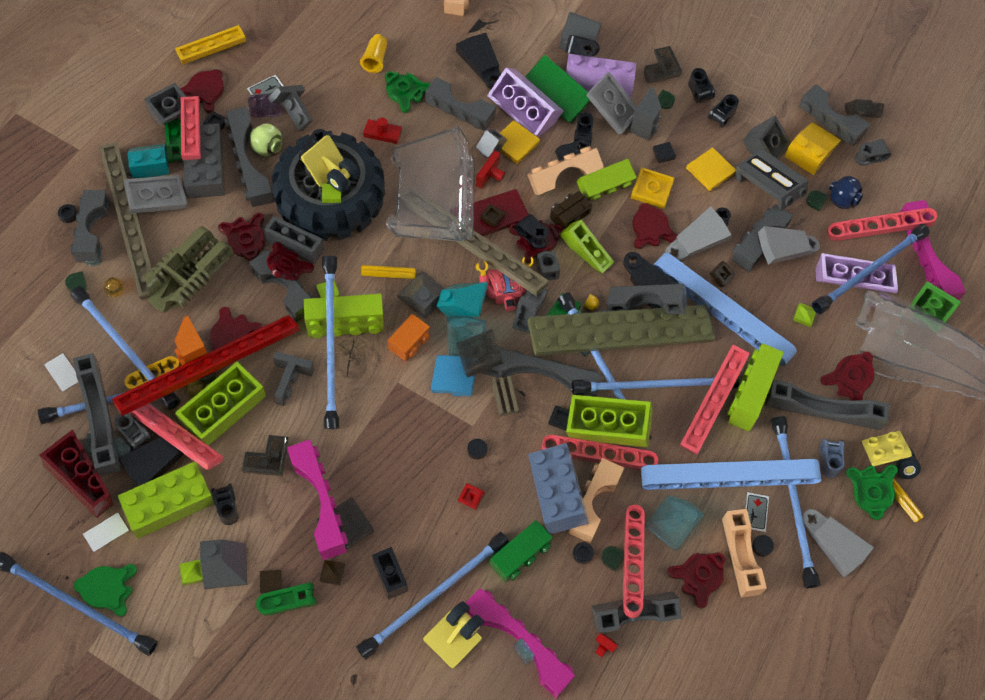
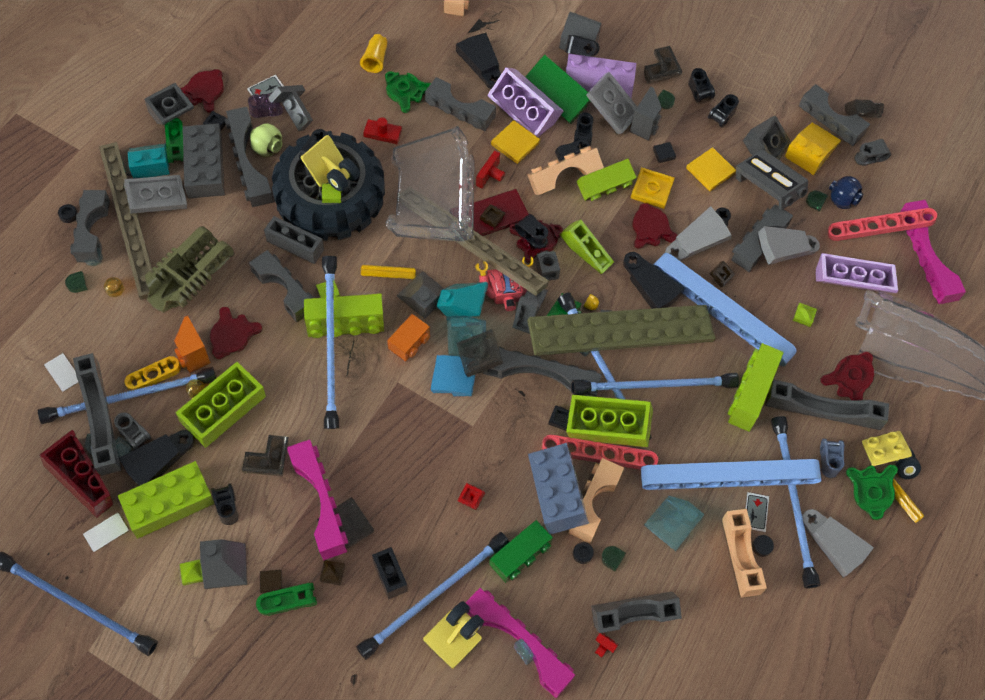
(82, 298): light blue hose -> none
(106, 588): green tile -> none
(177, 436): coral tile -> none
(190, 128): coral tile -> none
(204, 365): red plate -> none
(210, 44): yellow plate -> none
(245, 237): dark red tile -> none
(286, 263): dark red tile -> none
(292, 366): dark grey bracket -> none
(477, 449): black tile -> none
(489, 142): brick -> none
(502, 381): dark tan tile -> none
(572, 209): dark brown brick -> none
(631, 559): coral beam -> none
(670, 297): dark grey arch -> none
(701, 575): dark red tile -> none
(714, 399): coral plate -> none
(823, 303): medium blue hose -> none
(936, 301): bright green slope -> none

